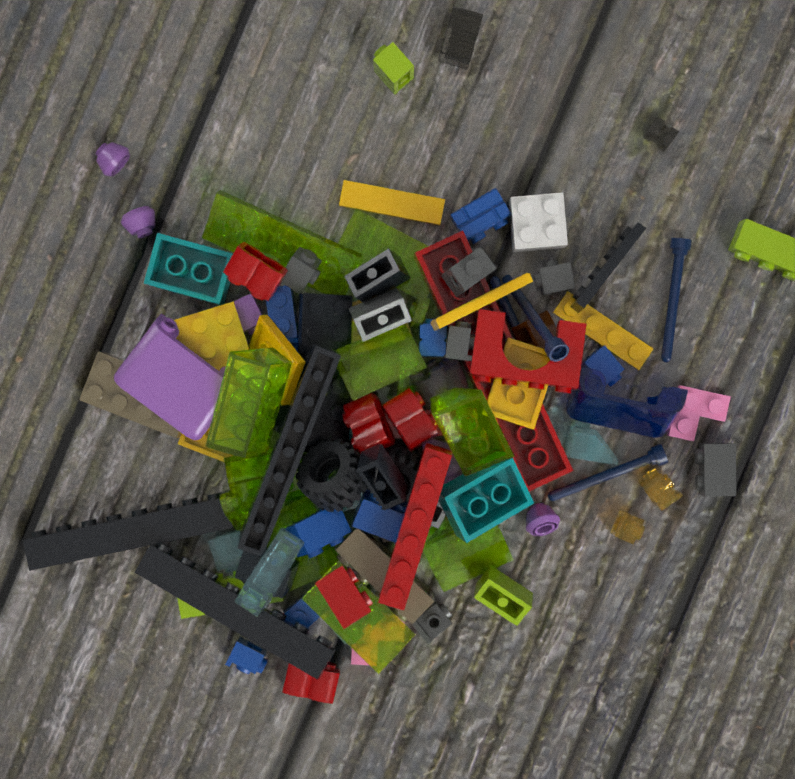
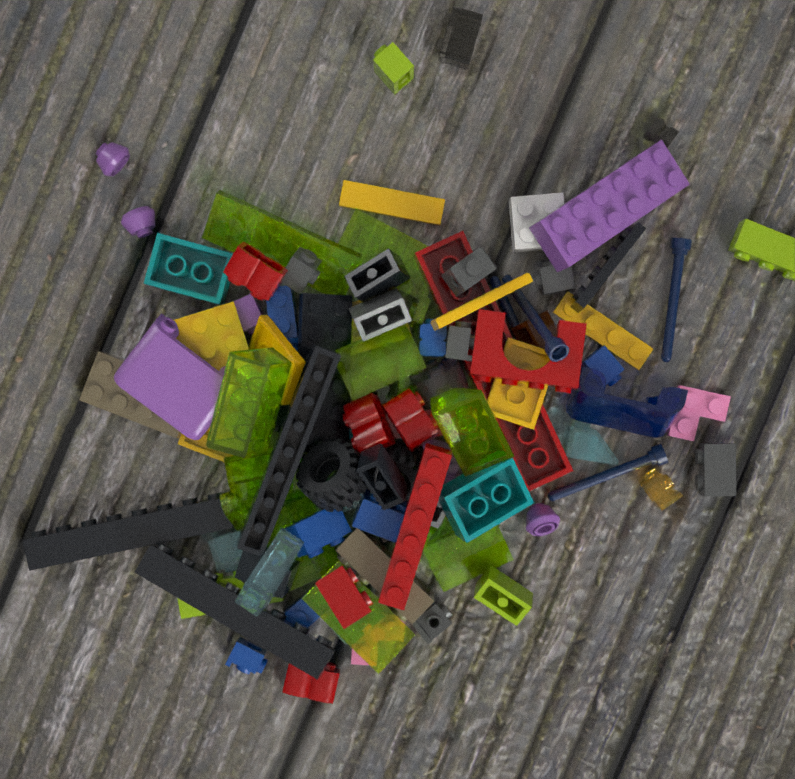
(481, 215): blue brick -> none
(609, 206): none -> medium lavender brick
(628, 527): clear yellow brick -> none

